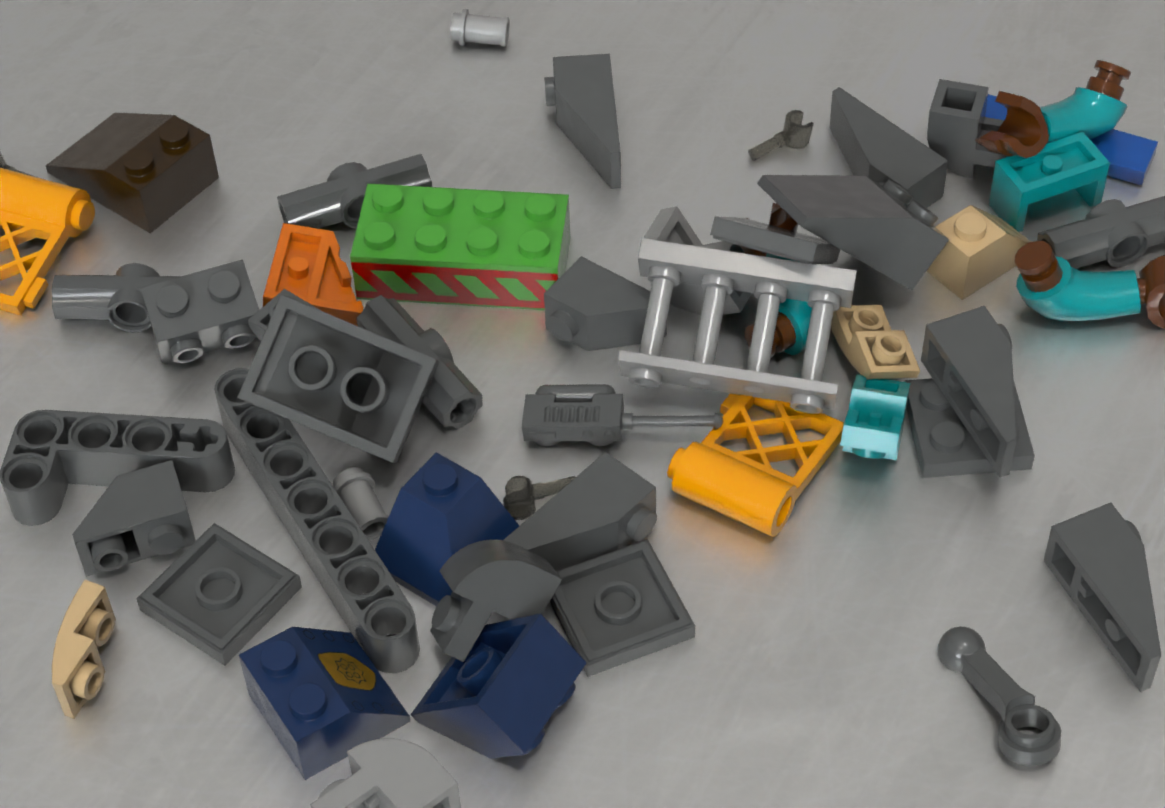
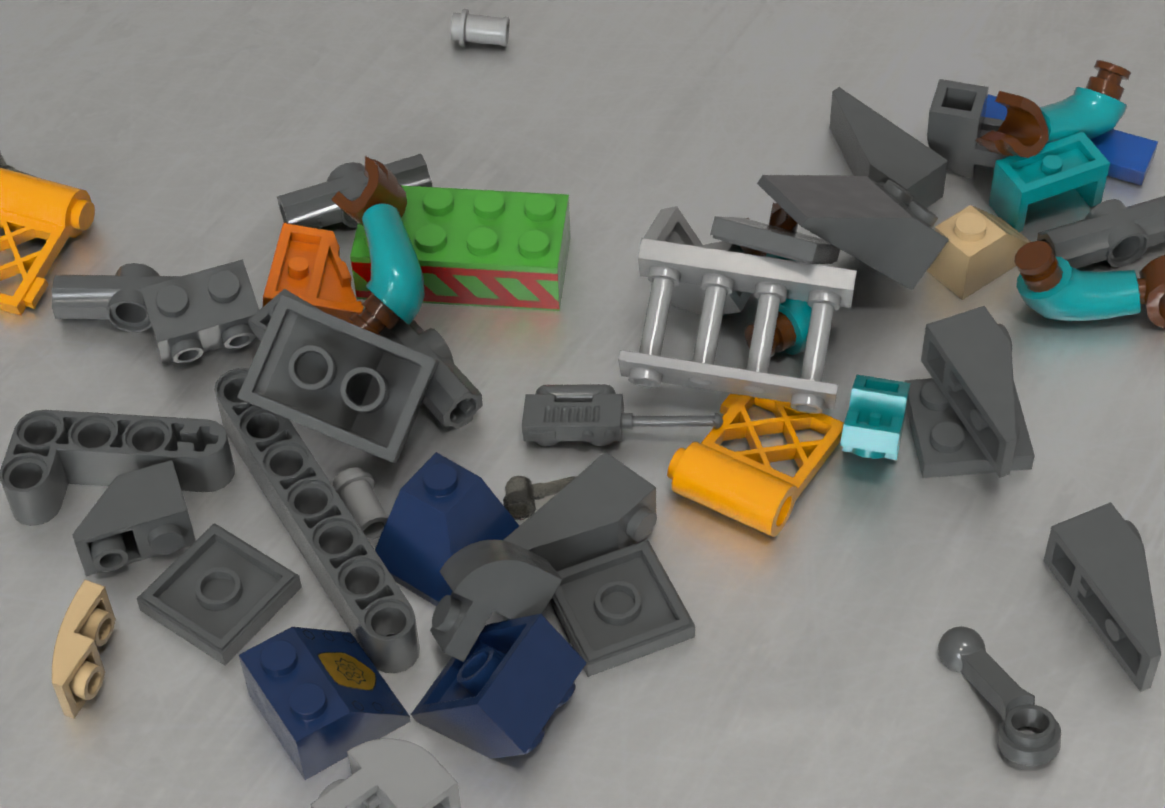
(140, 166): dark brown slope -> none
(395, 269): none -> teal piece
(587, 110): dark grey slope -> none
(596, 308): dark grey slope -> none
(793, 136): clear smoke hand -> none
(871, 343): tan slope -> none

